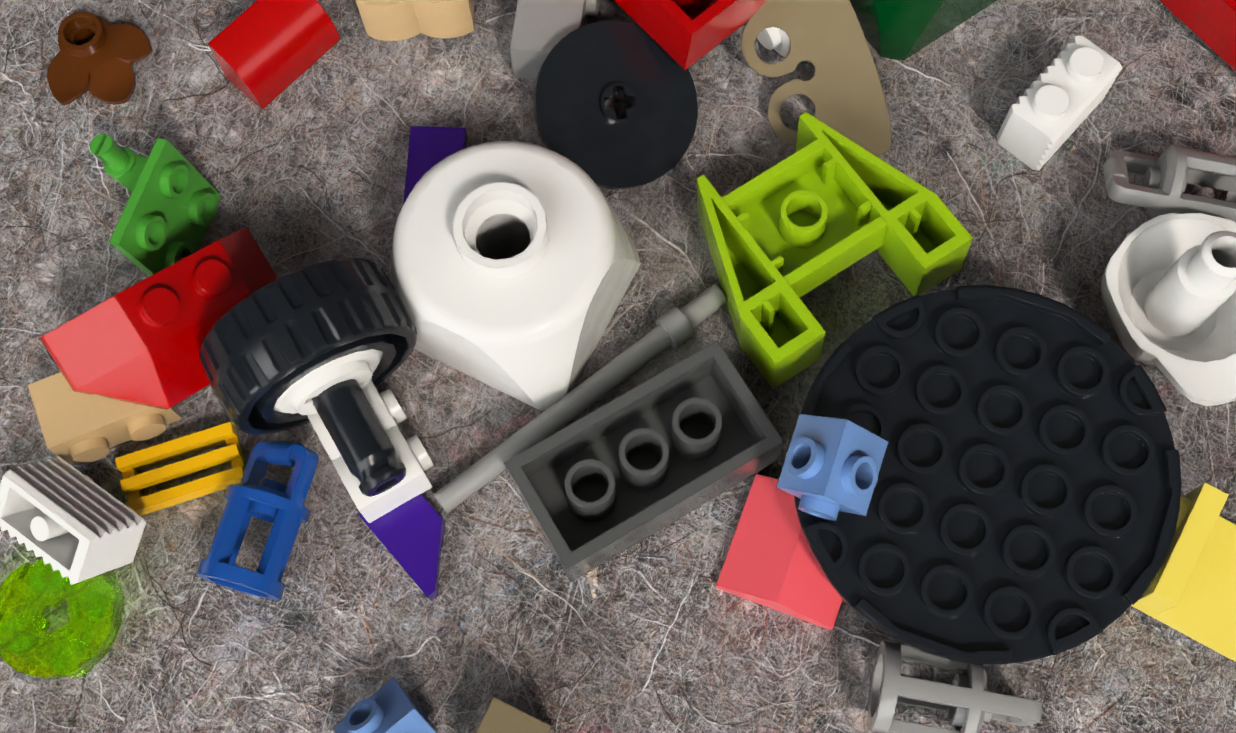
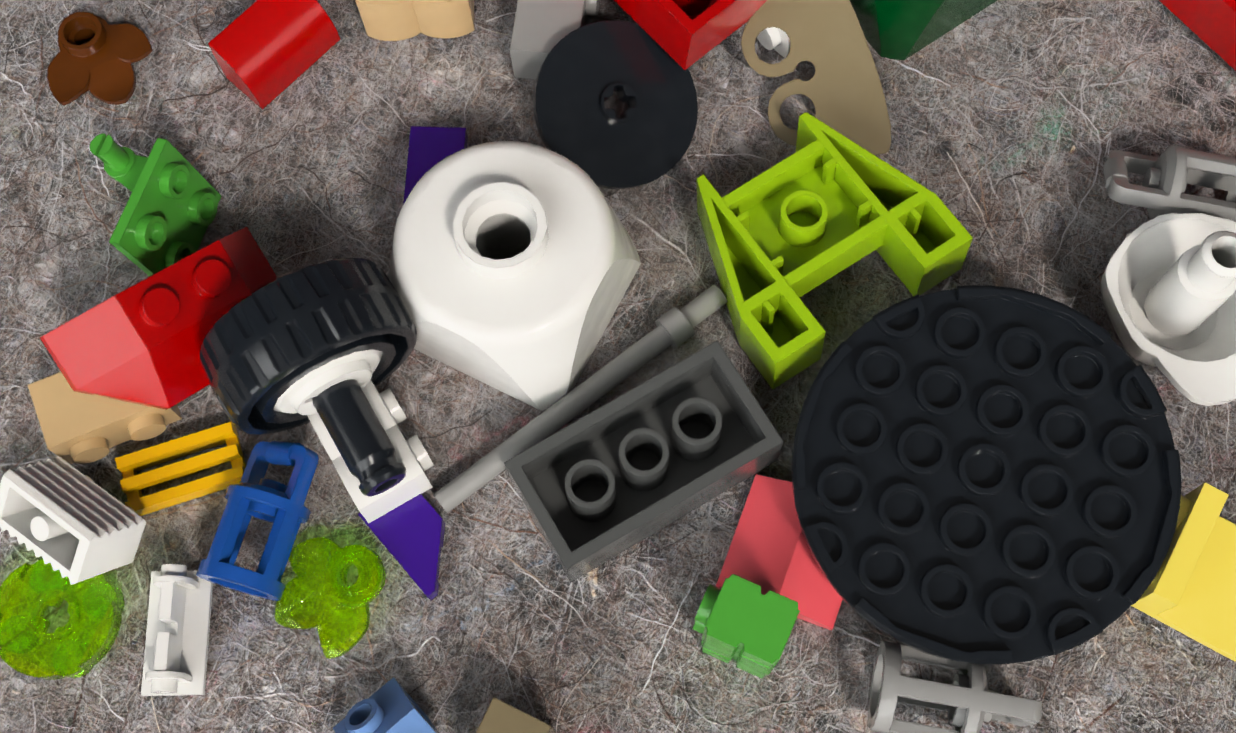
(177, 633): none -> white hinge
(323, 597): none -> clear neon green plate
(745, 625): none -> bright green brick
(832, 466): medium blue brick -> none
(1058, 102): white brick -> none

